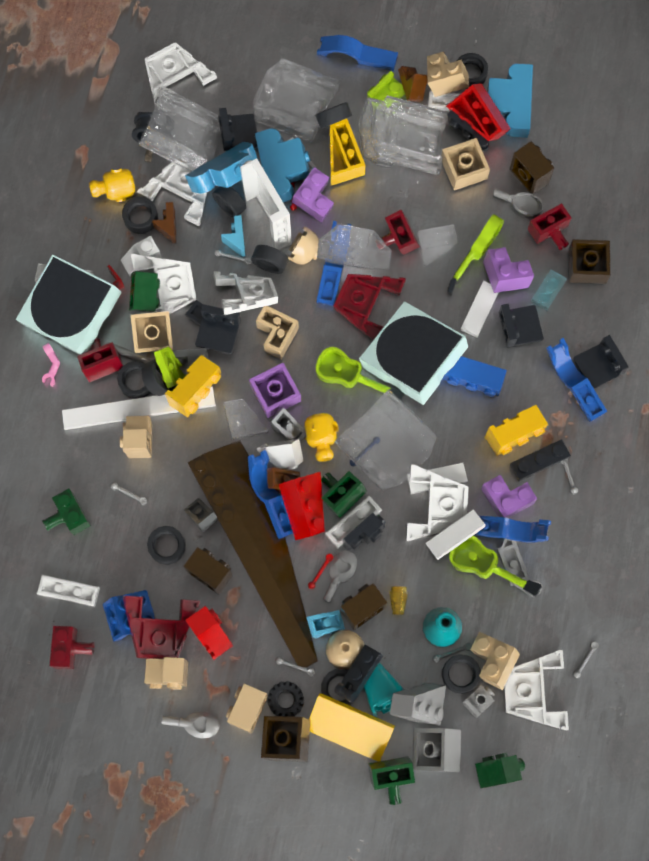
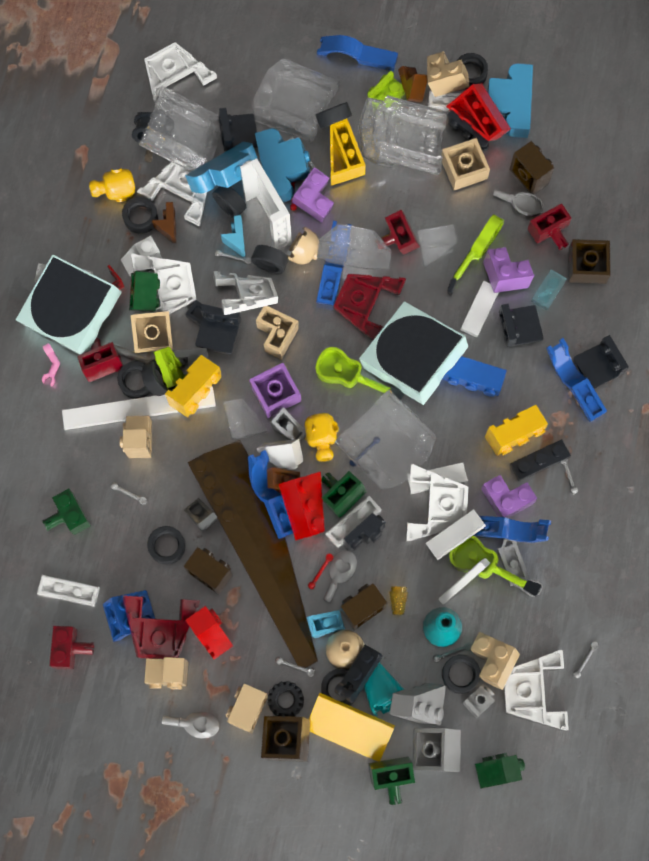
(470, 575): none -> white tile

